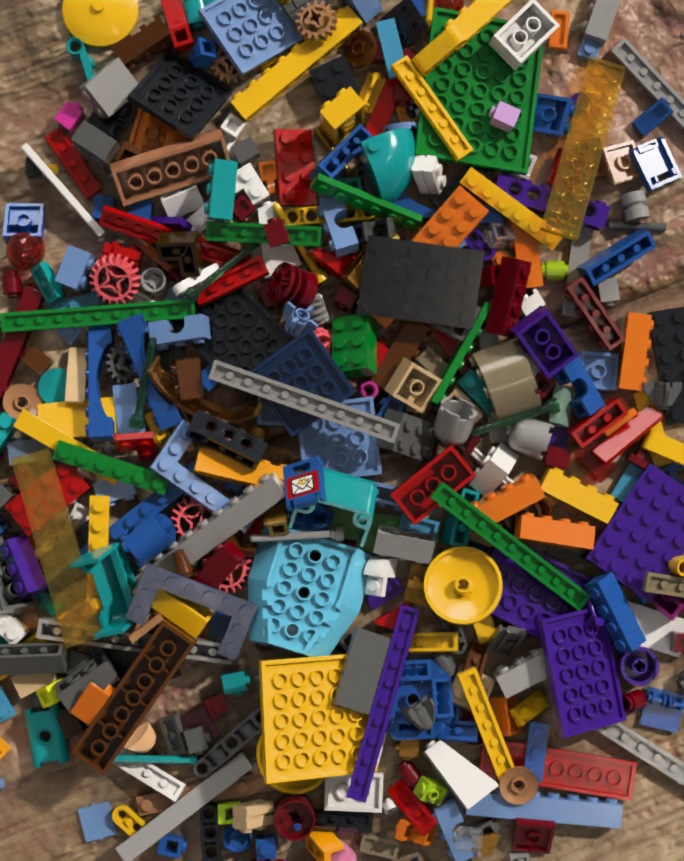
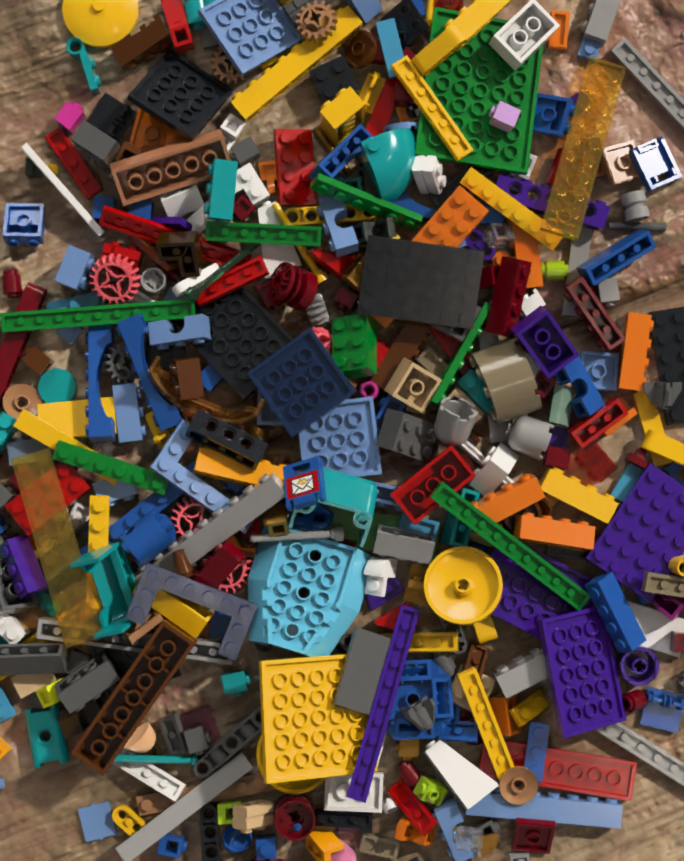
(25, 250): clear red cylinder -> none
(45, 279): teal panel -> none
(76, 376): tan tile -> none
(91, 702): orange panel -> none
(109, 88): light grey brick -> none
(136, 420): clear green piece -> none
(142, 442): red plate -> none
(199, 53): blue brick -> none
(215, 706): dark red brick -> none
(276, 232): dark red brick -> none
(297, 321): medium blue brick -> none
(304, 401): light grey plate -> none
(472, 443): dark red tile -> none
(505, 640): dark grey plate -> none
(551, 406): clear green piece -> none
(594, 621): dark purple hand -> none
(627, 434): tile -> none
(653, 117): blue tile -> none

